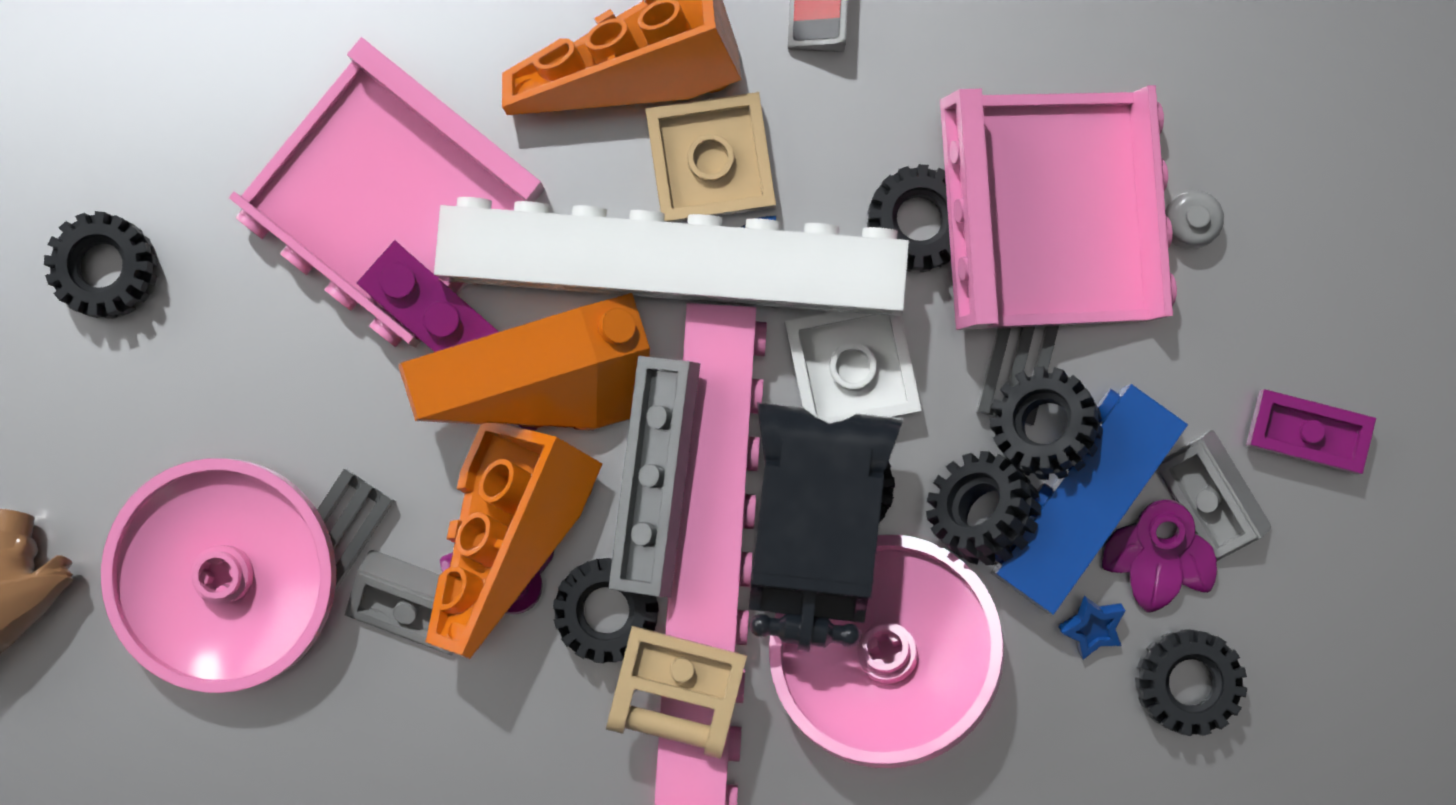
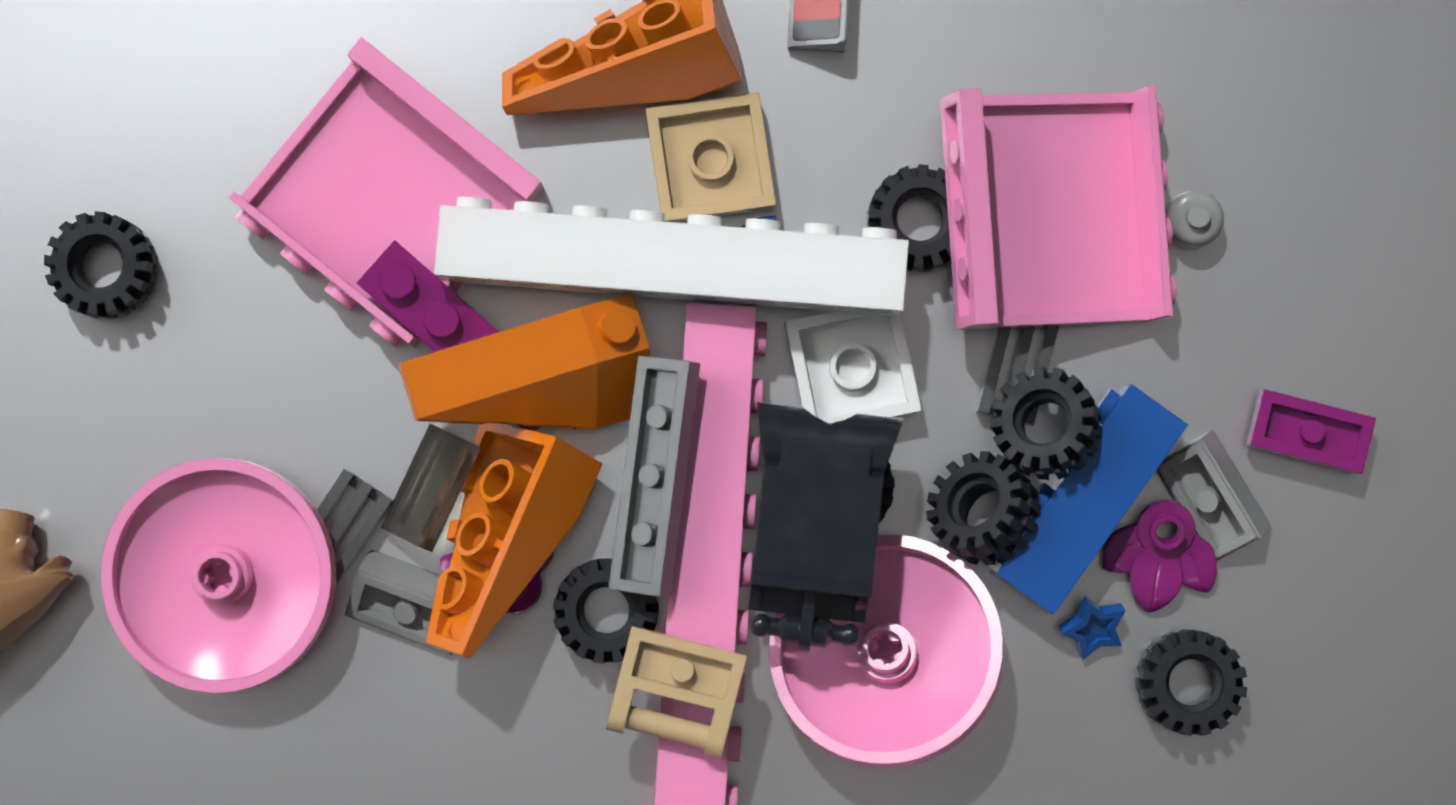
(430, 487): none -> clear smoke tile

